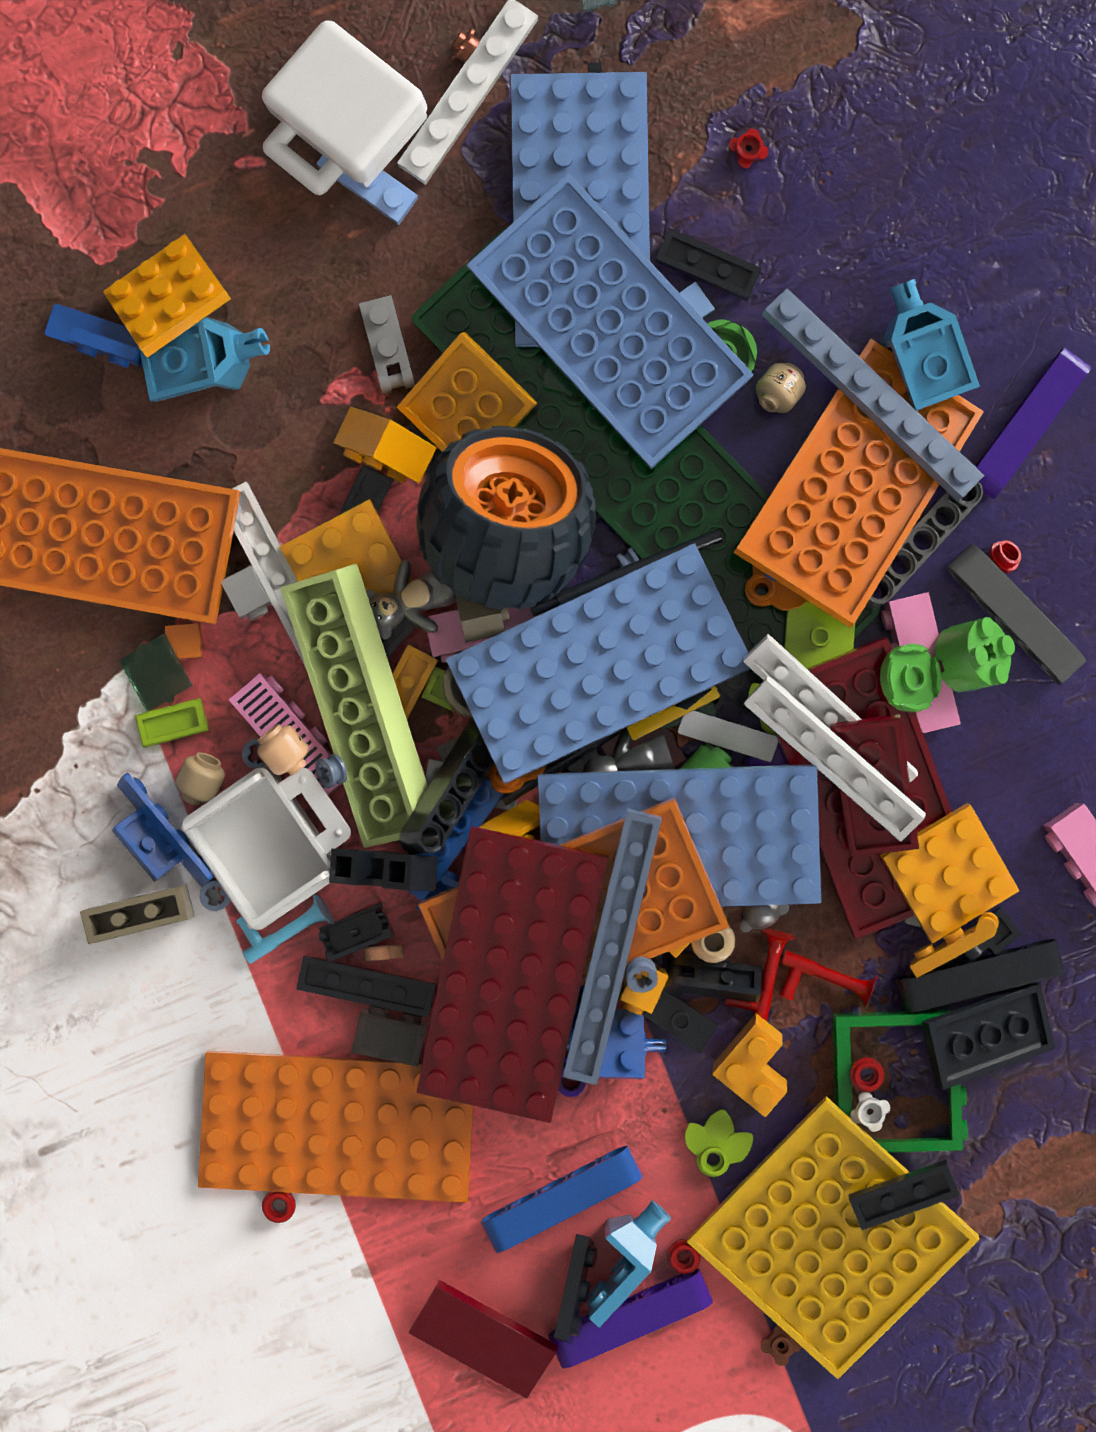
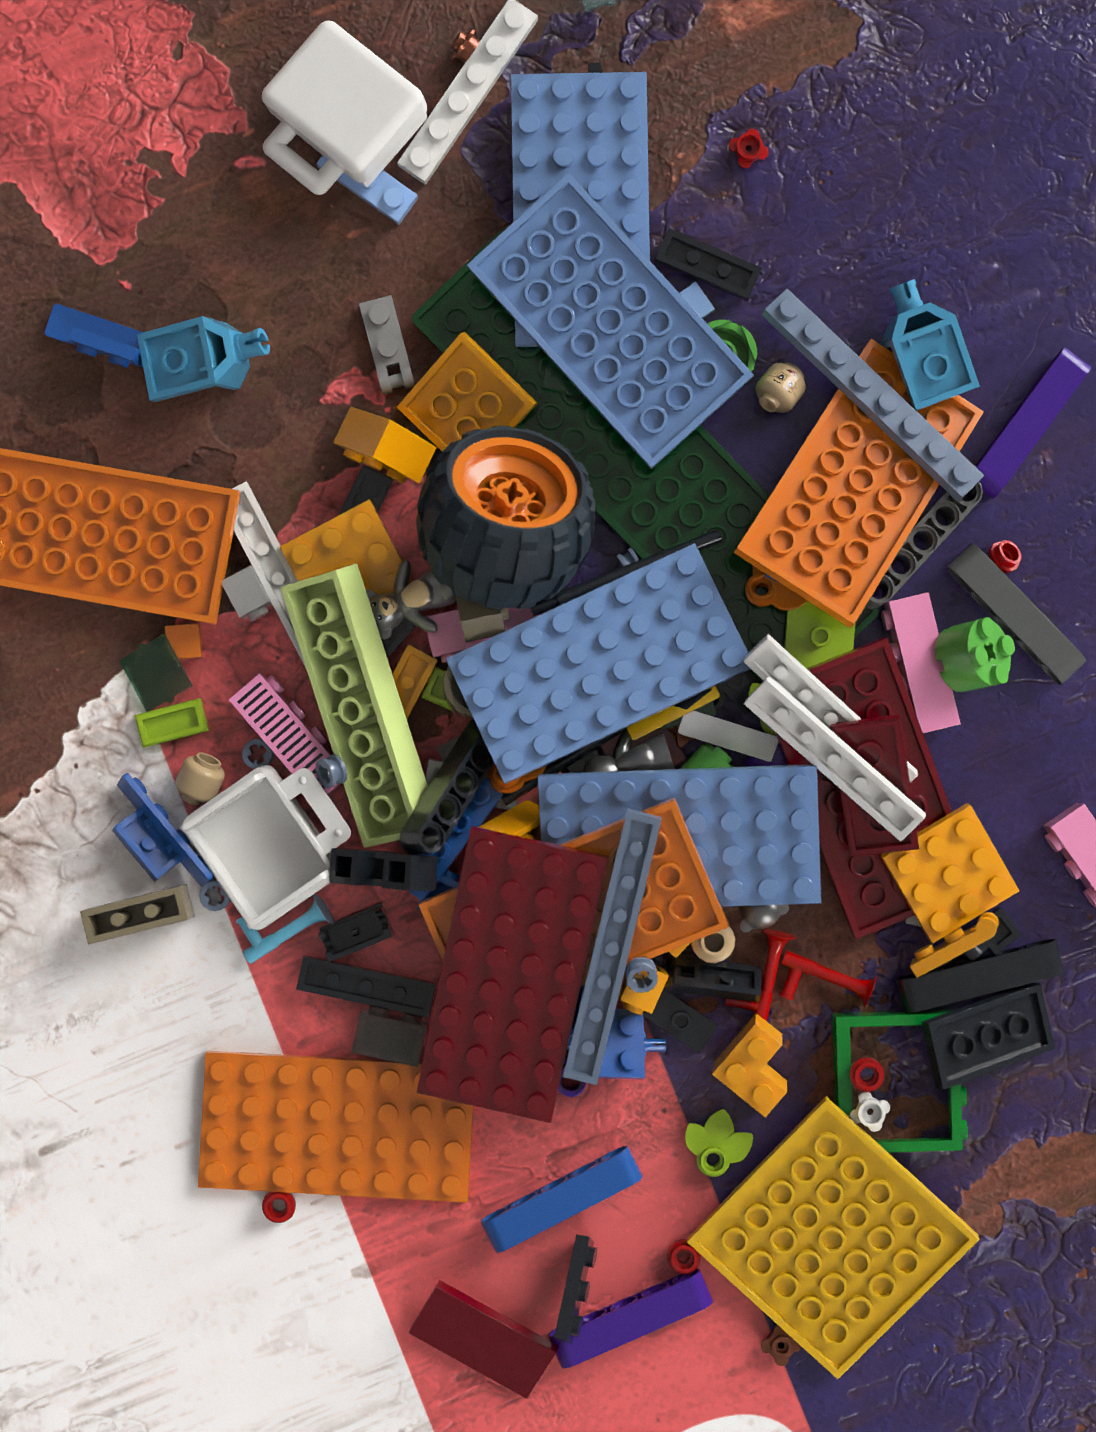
(166, 295): light orange plate -> none
(282, 750): light nougat head -> none
(383, 952): nougat tile -> none
(637, 1244): dark azure plate -> none
(904, 1195): black plate -> none
(910, 678): bright green tile -> none

